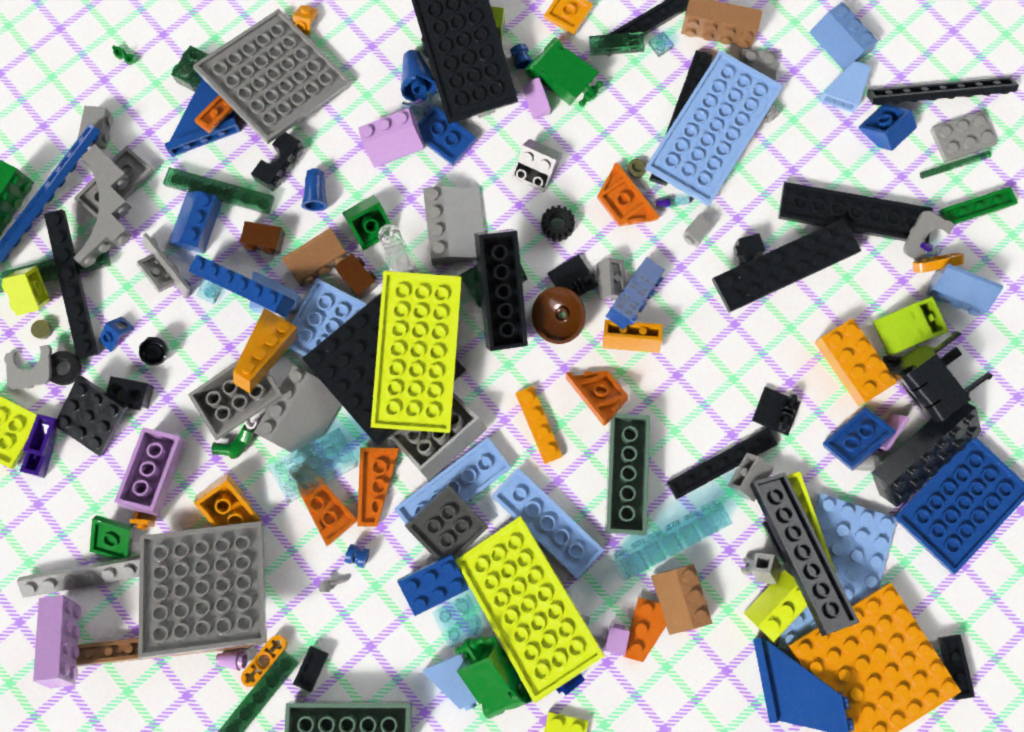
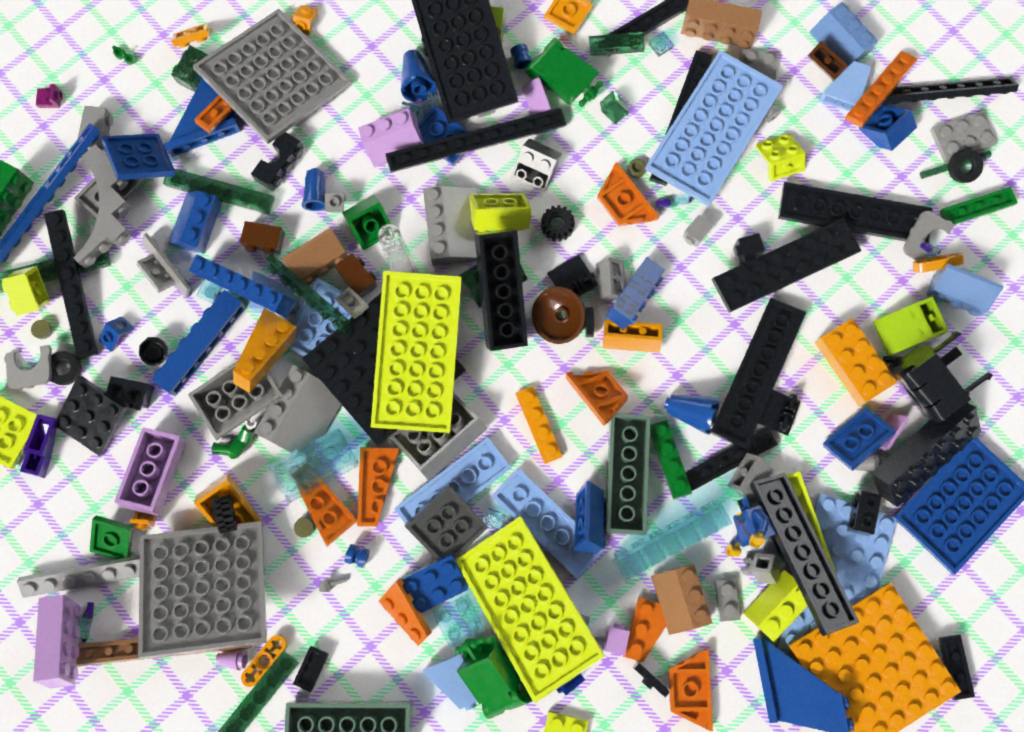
(49, 97): none -> magenta bracket
(86, 621): none -> clear light blue piece
(138, 156): none -> blue plate
(196, 33): none -> light orange plate
(198, 343): none -> blue brick
(224, 514): none -> black tyre
(304, 527): none -> olive tile
(311, 297): none -> clear green plate
(334, 202): none -> light grey bracket
(351, 303): none -> light grey plate
(400, 607): none -> orange wing
(475, 140): none -> black plate
(494, 518): none -> clear light blue plate
(500, 211): none -> neon yellow slope
(589, 325): none -> black piece
(589, 519): none -> blue slope
(614, 107): none -> clear green panel
(649, 680): none -> black plate
(670, 460): none -> green plate
(692, 689): none -> orange wing
(694, 410): none -> blue cone
(727, 600): none -> light grey plate
(752, 527): none -> blue torso
(758, 373): none -> black plate
(783, 156): none -> neon yellow bracket
(827, 61): none -> reddish brown brick
(864, 513): none -> black brick
(881, 89): none -> orange plate
(954, 166): none -> black tyre

